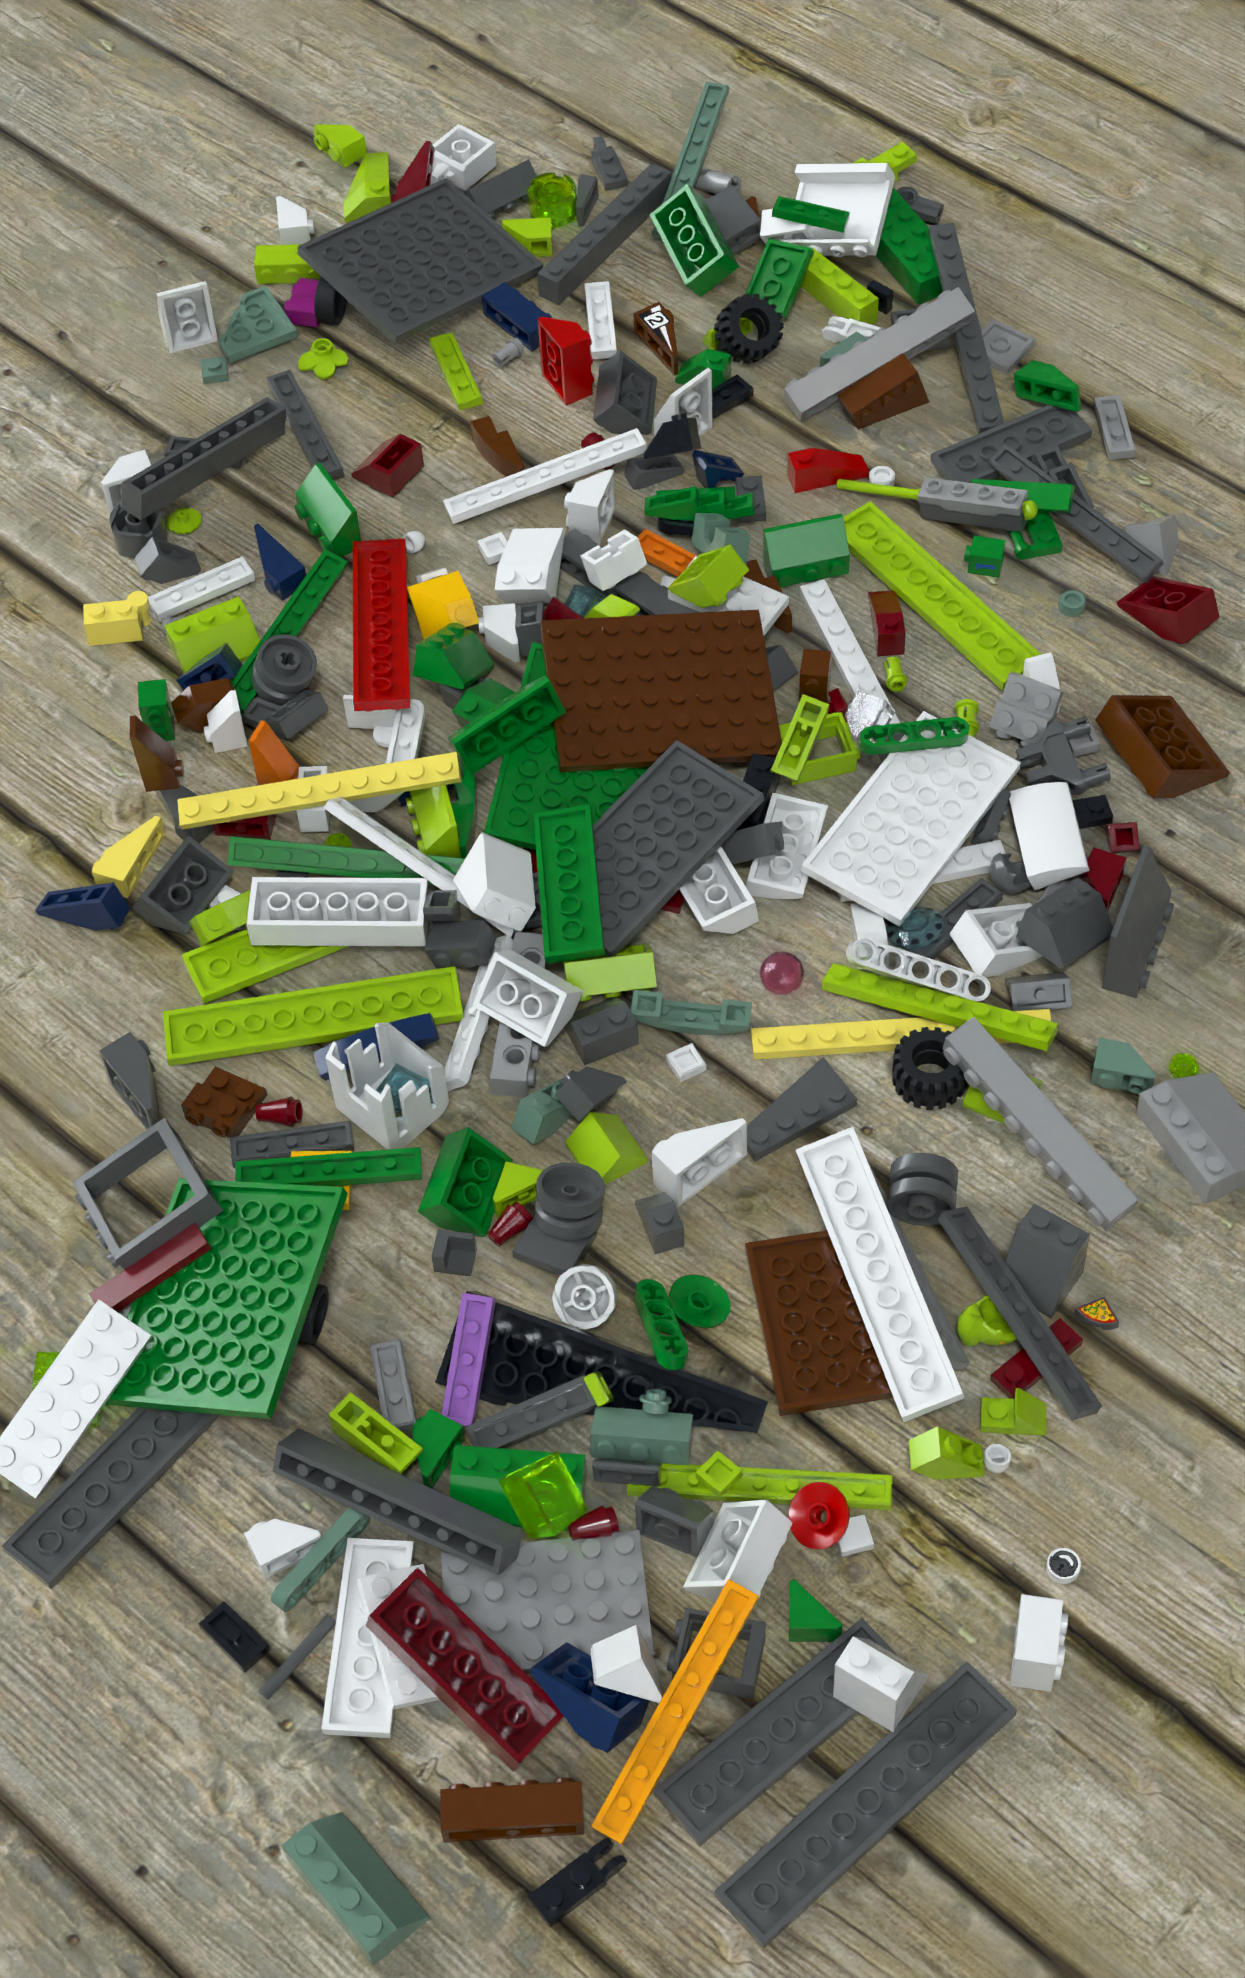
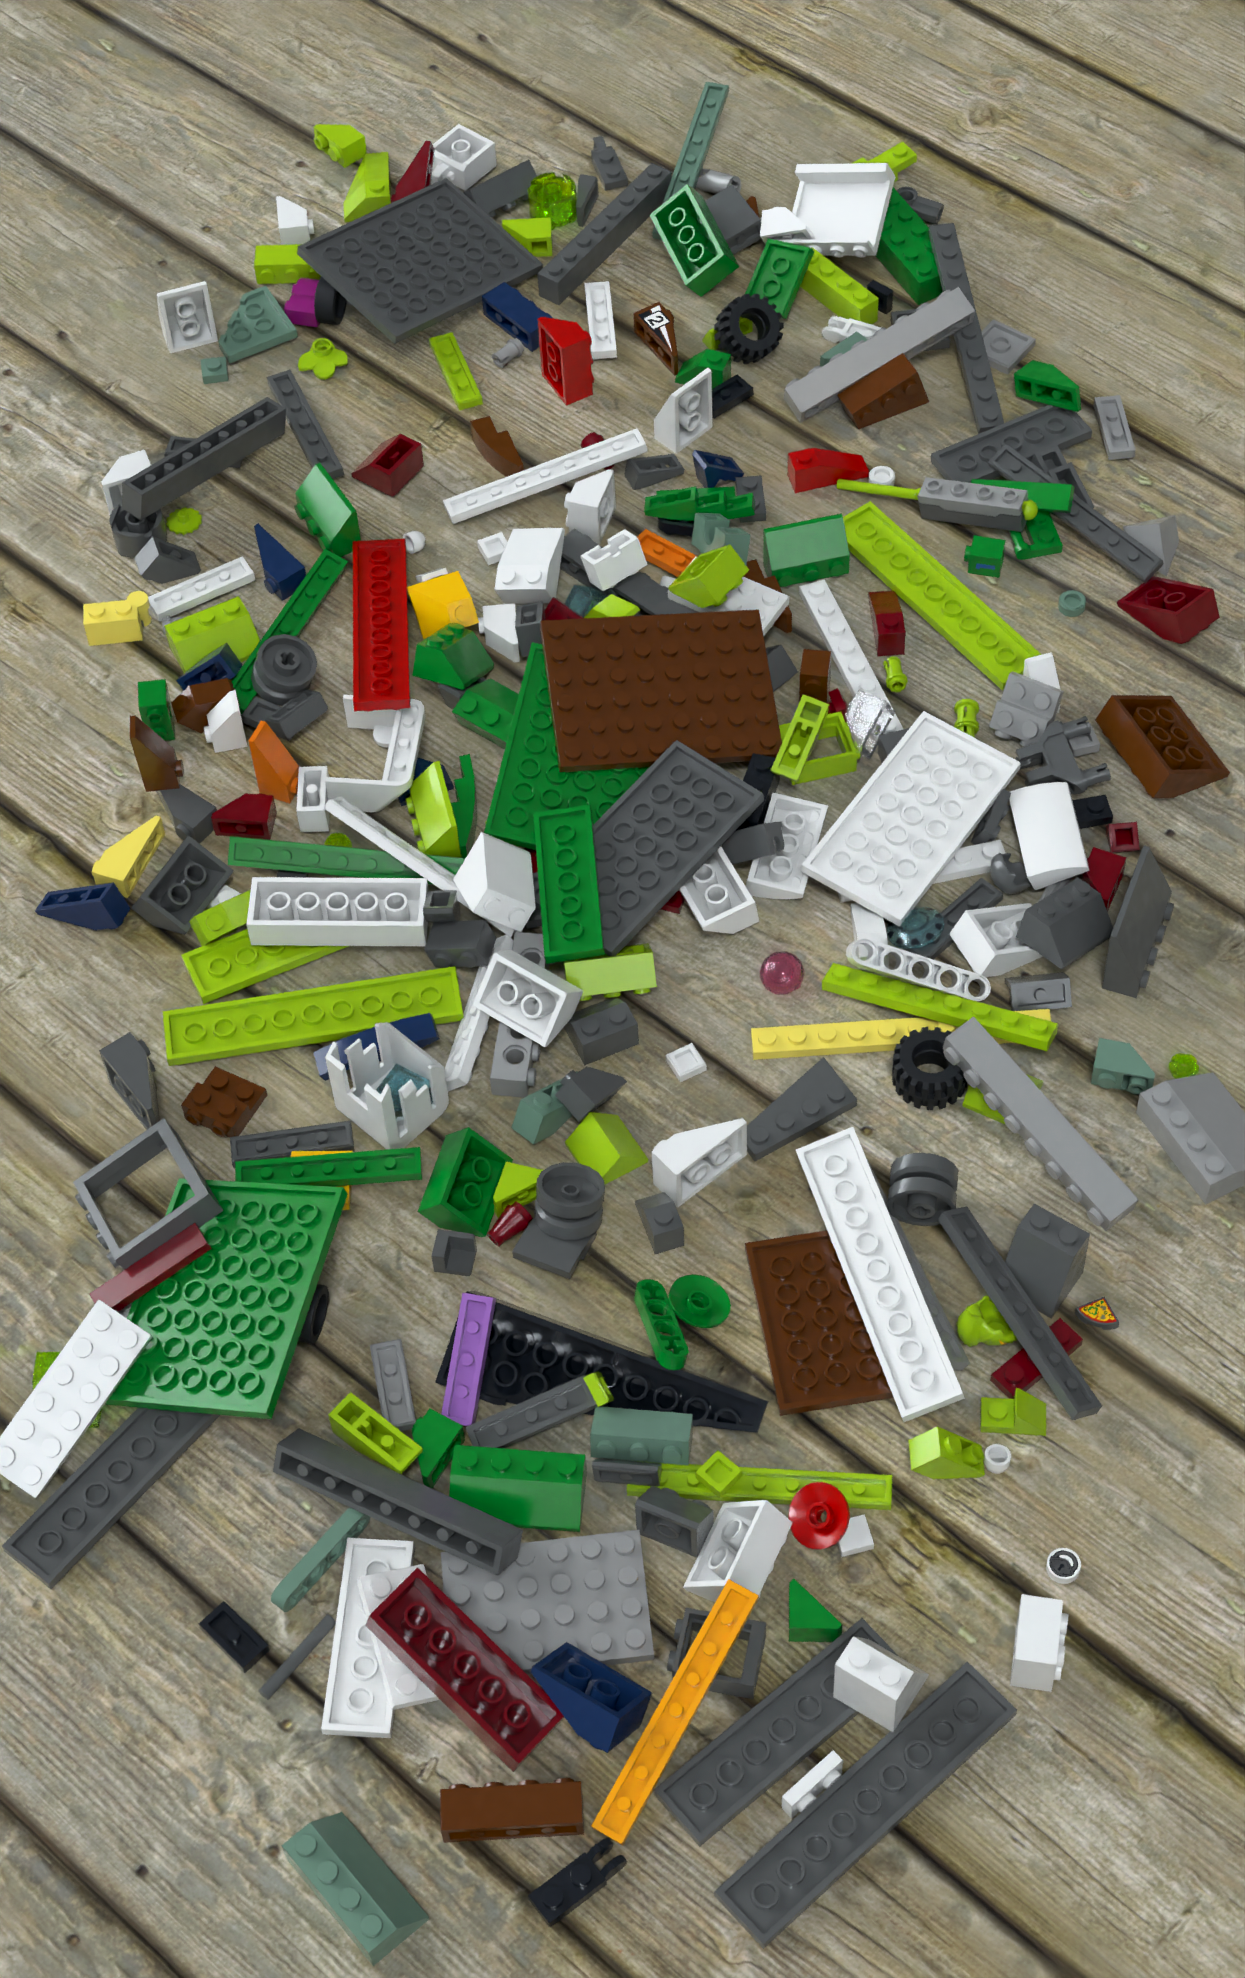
(279, 1544): white slope -> none
(281, 1111): dark red cone -> none
(318, 789): light yellow plate -> none
(507, 724): green slope -> none
(544, 1496): clear neon green slope -> none
(585, 1296): white cylinder -> none
(594, 1524): dark red cone -> none
(624, 396): dark grey slope -> none
(626, 1665): white slope -> none
(655, 1401): sand green plate -> none
(674, 437): black slope -> none
(690, 1017): sand green slope -> none
(810, 214): green tile -> none
(814, 1782): none -> white plate
(913, 732): green beam -> none

